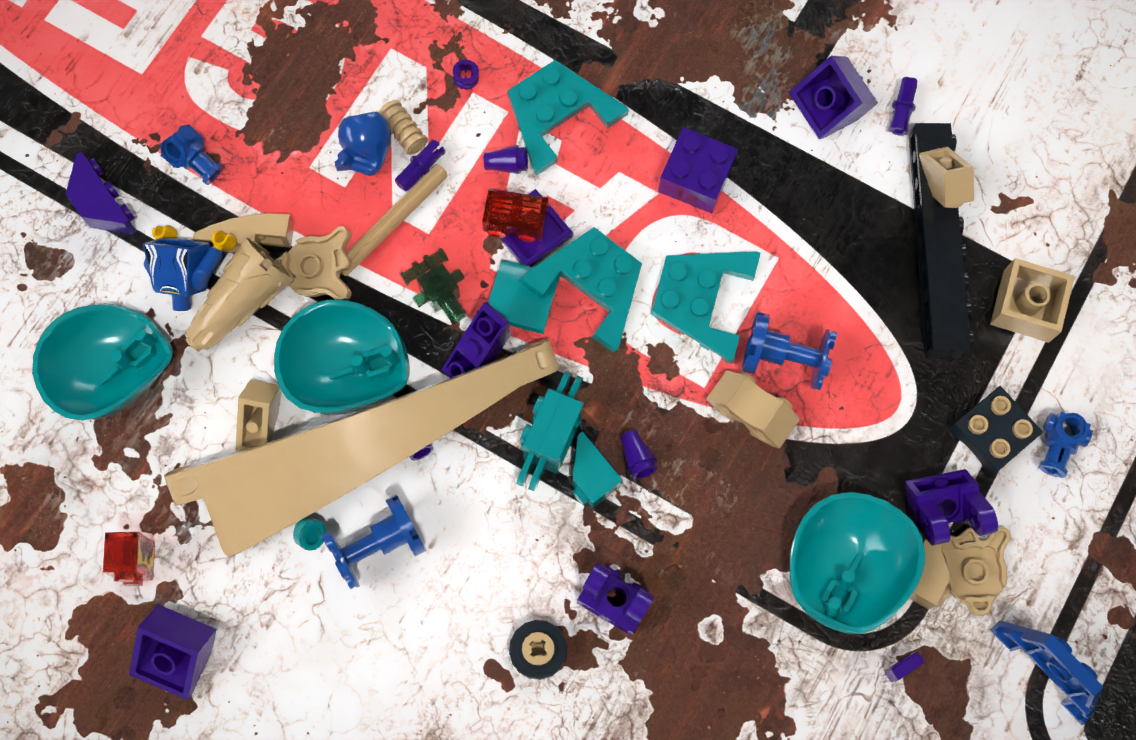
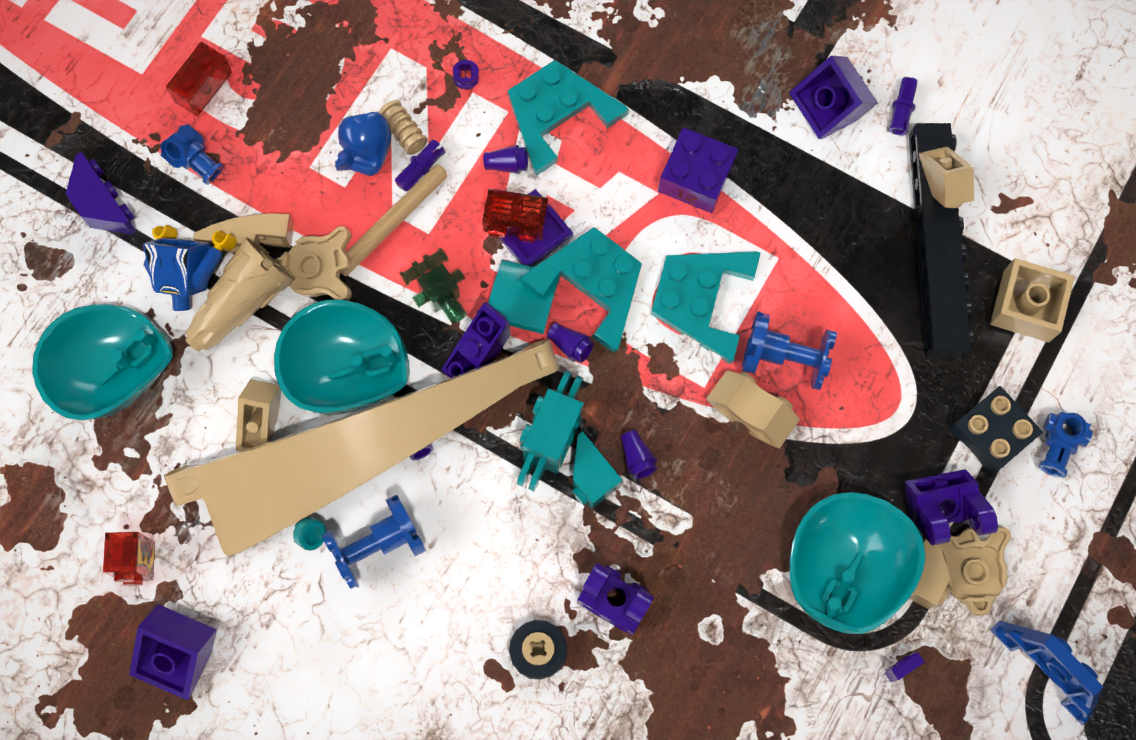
(199, 79): none -> clear red brick
(570, 342): none -> dark purple cone

